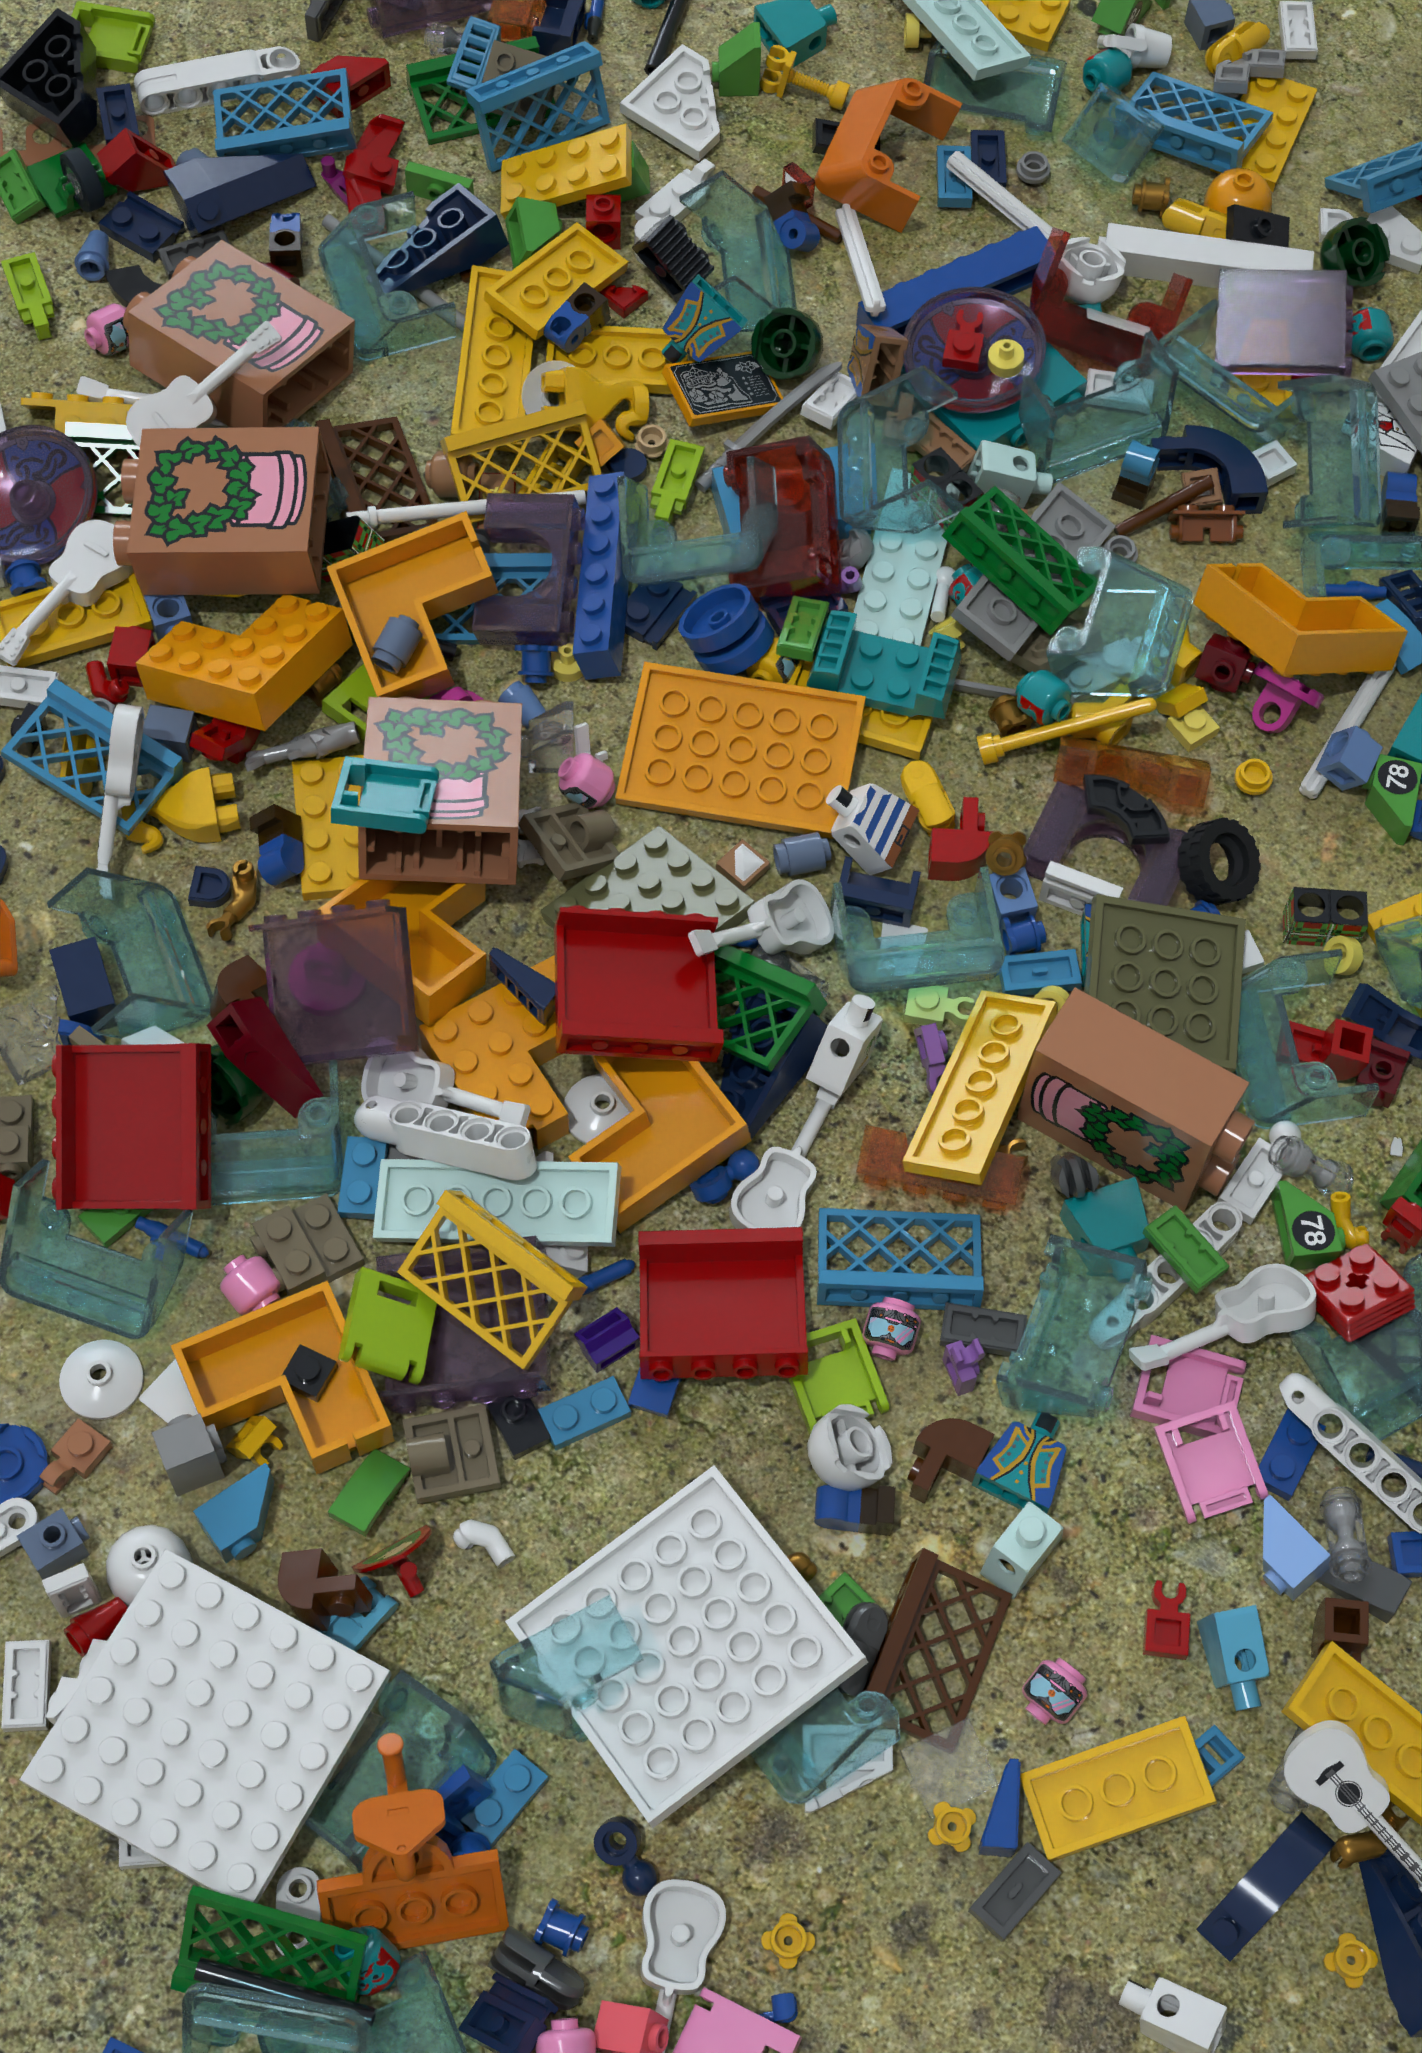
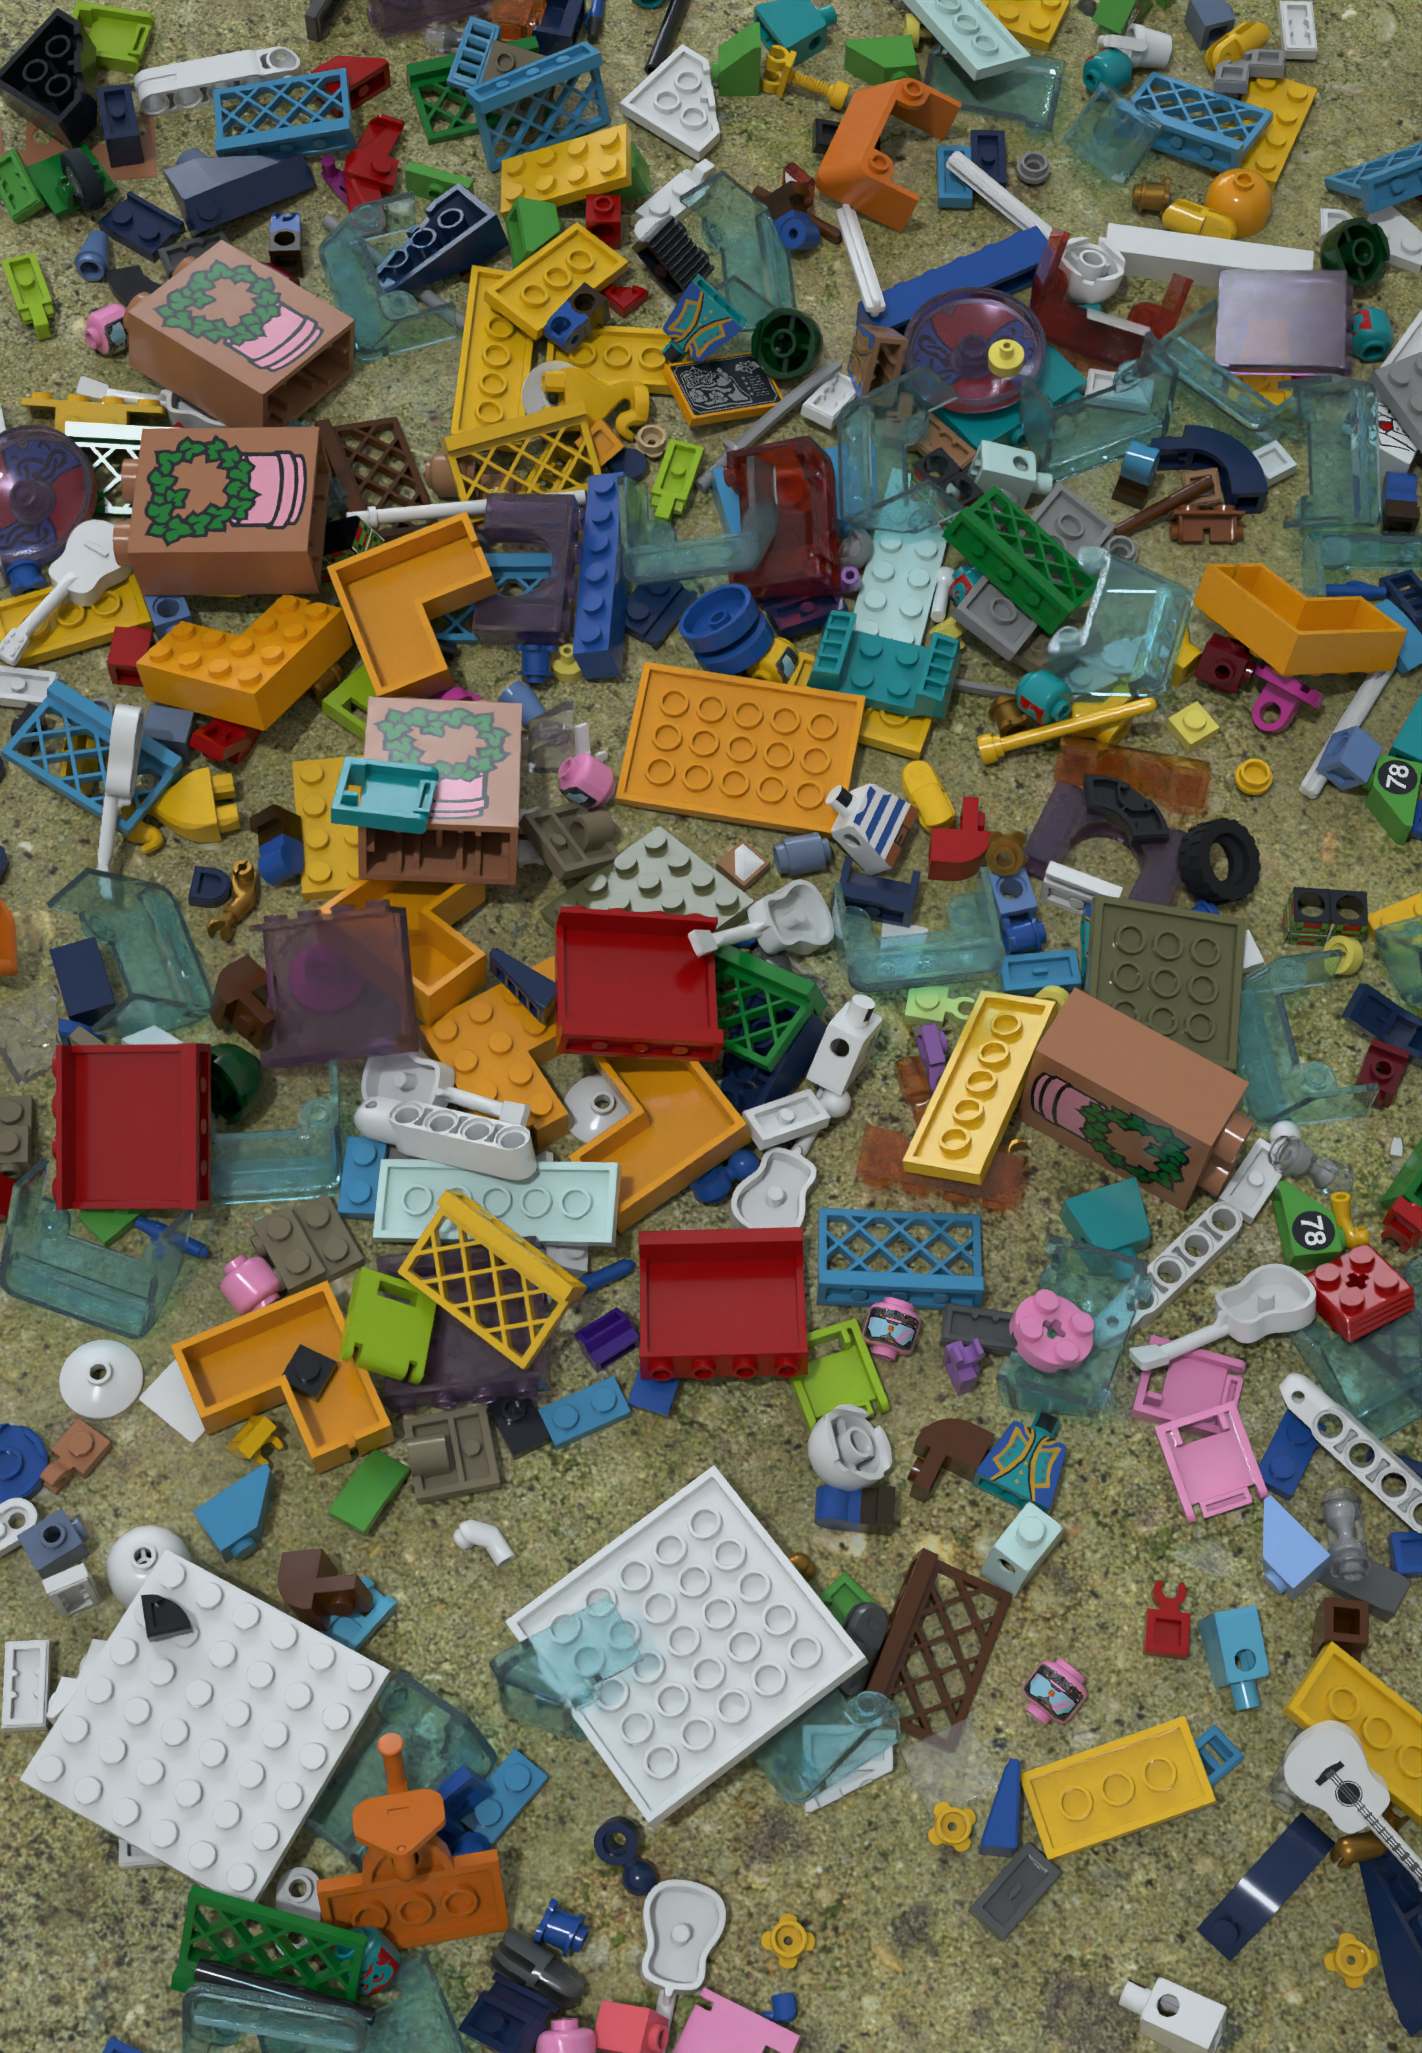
(94, 1624): red cone -> none
(104, 688): red arm -> none
(134, 162): red slope -> none
(164, 1618): none -> black tile
(187, 402): white piece -> none
(190, 1453): light grey brick -> none
(263, 1053): dark red slope -> none
(311, 744): light grey animal -> none
(396, 643): sand blue brick -> none
(397, 1556): red shield -> none
(794, 1116): none -> white plate
(802, 628): bright green plate -> none
(881, 59): none -> bright green slope
(913, 1085): none -> clear orange bar
(964, 344): red plate -> none
(1062, 1316): none -> bright pink plate
(1073, 1175): dark grey arm -> none
(1181, 700): yellow tile -> none
(1185, 1249): bright green plate -> none
(1257, 226): black plate -> none
(1341, 1046): red brick -> none

